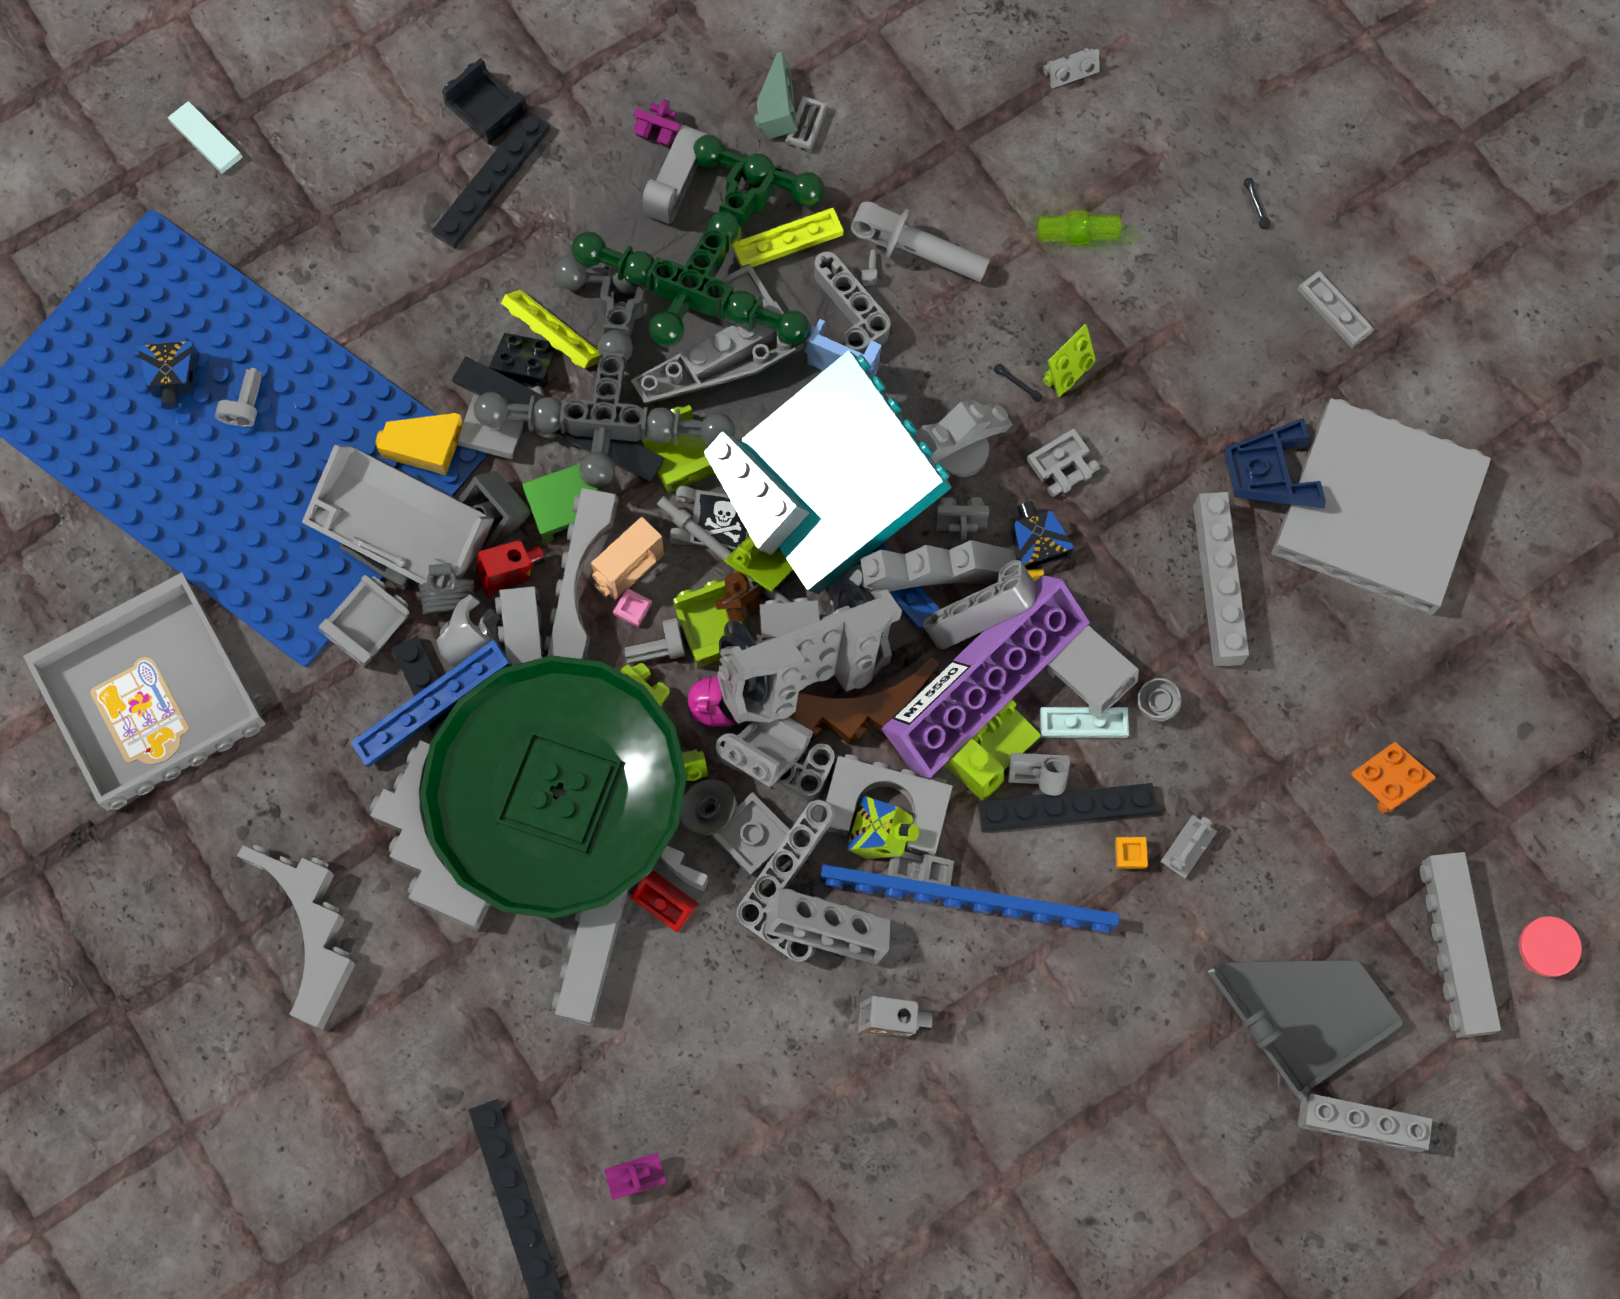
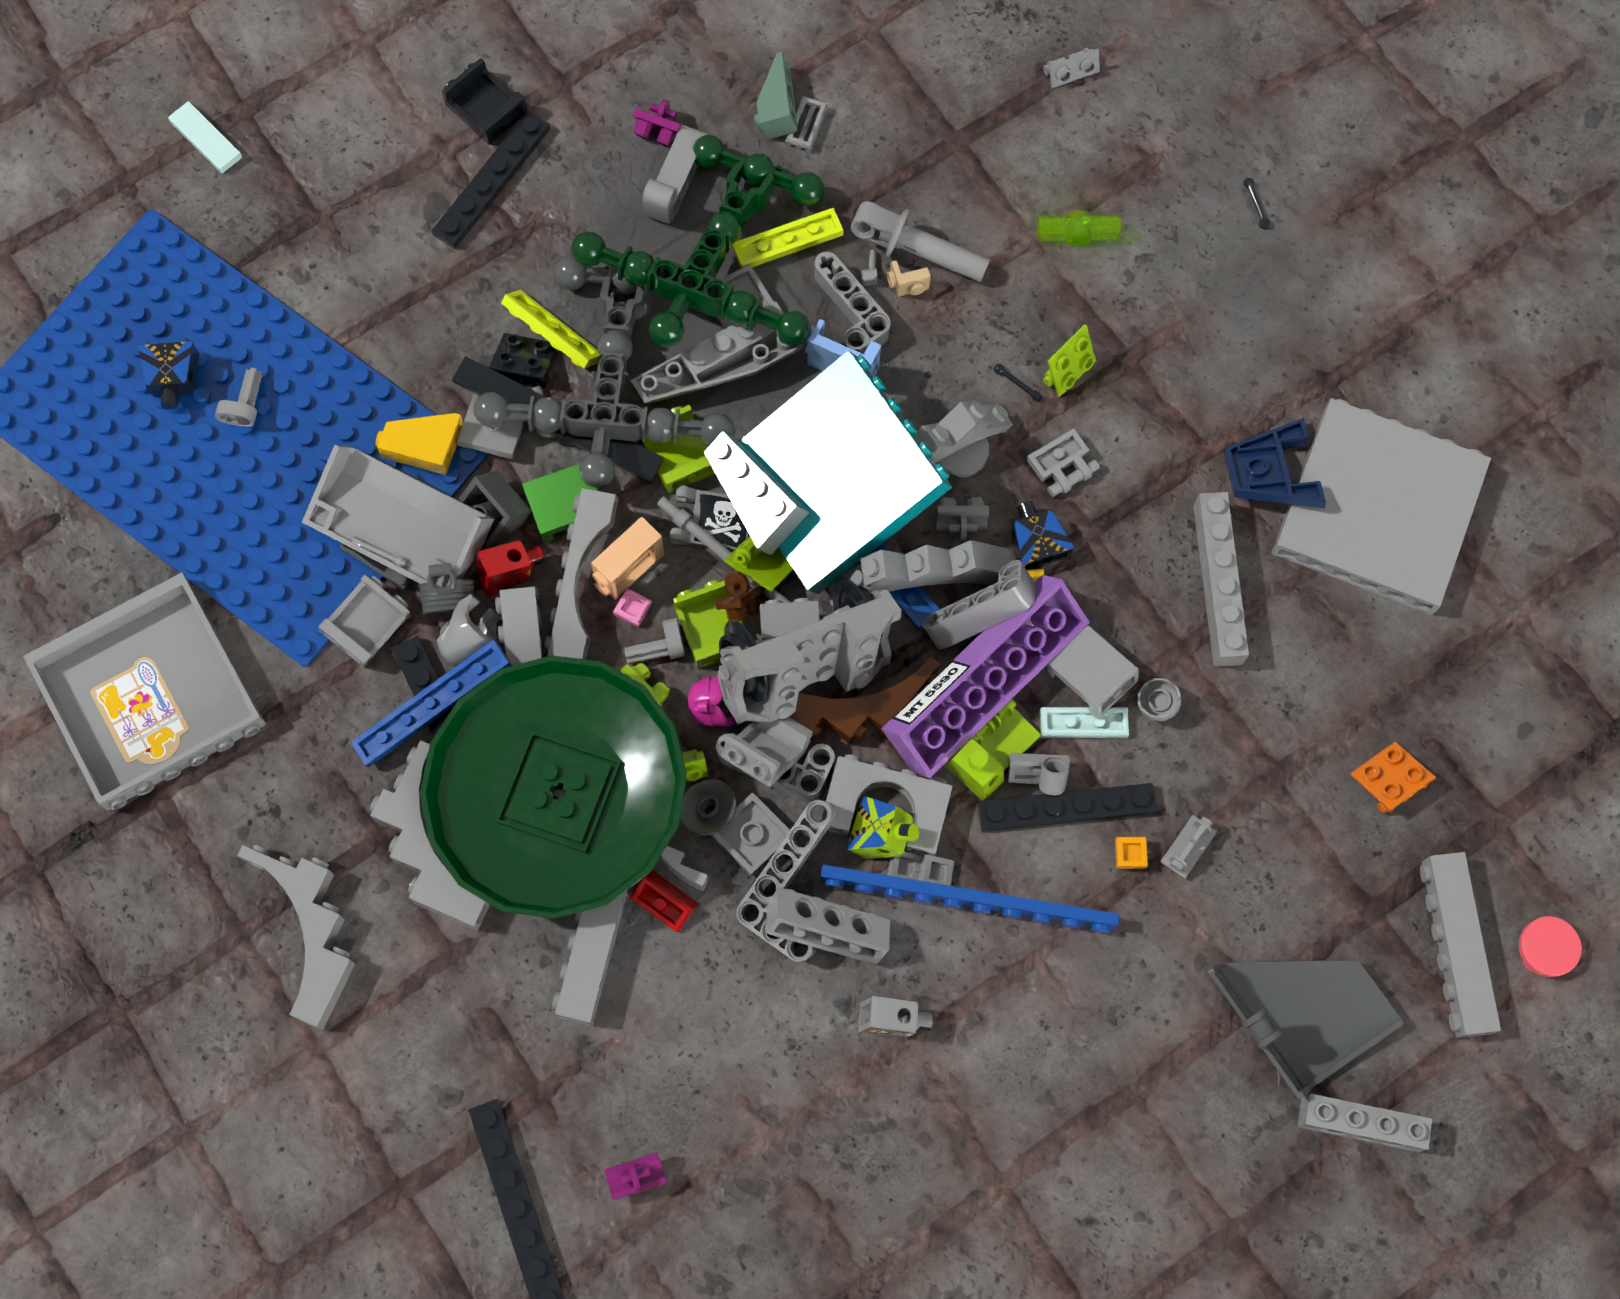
(907, 283): none -> tan bracket
(1335, 309): light grey tile -> none

